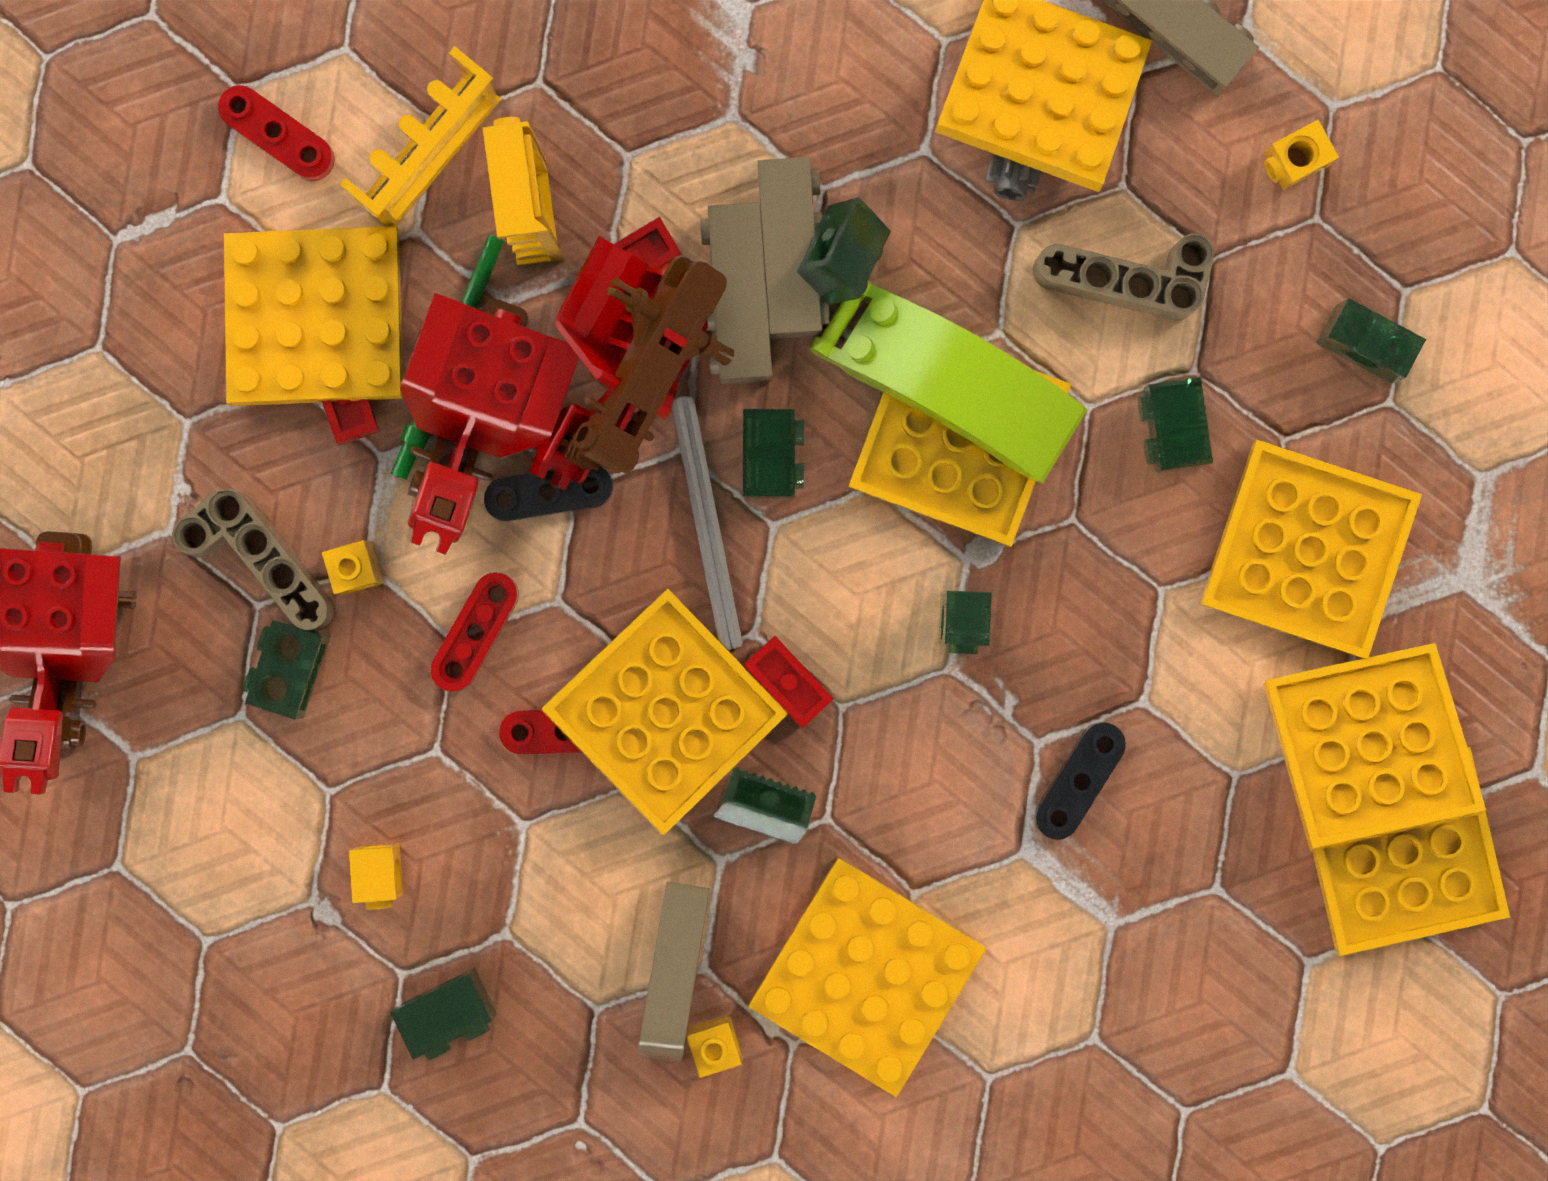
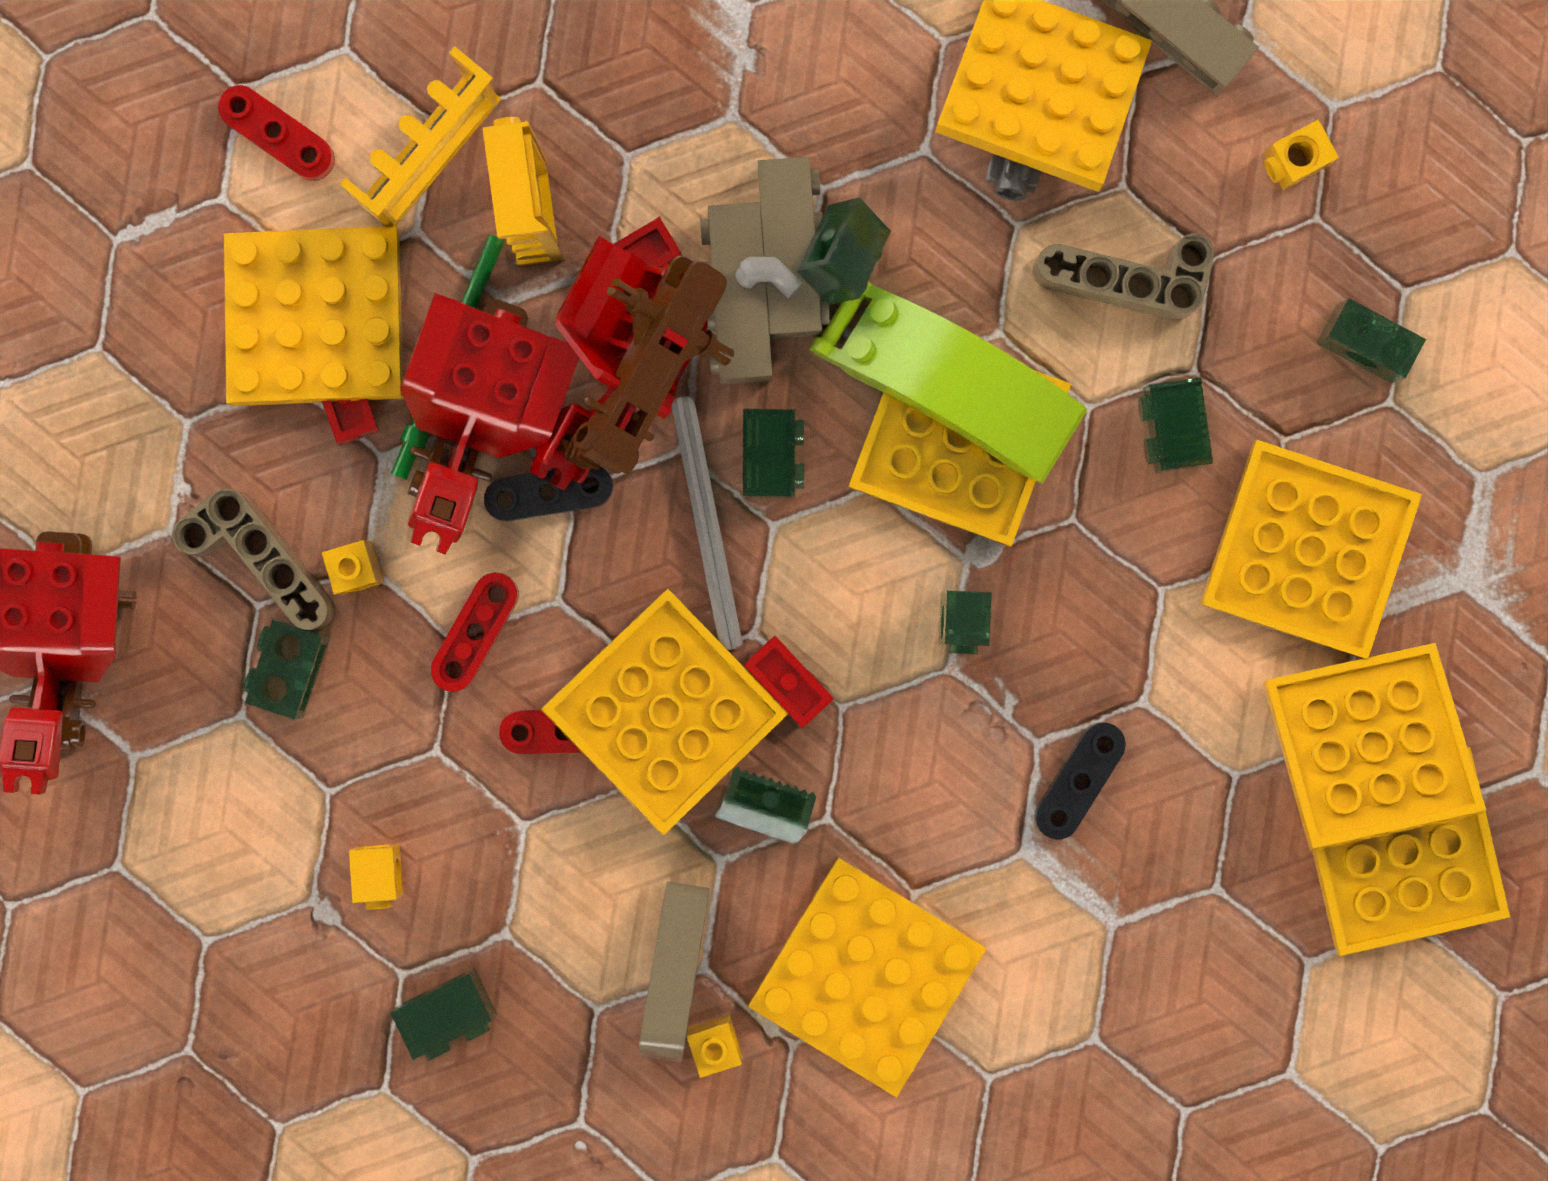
(767, 270): none -> light grey arm

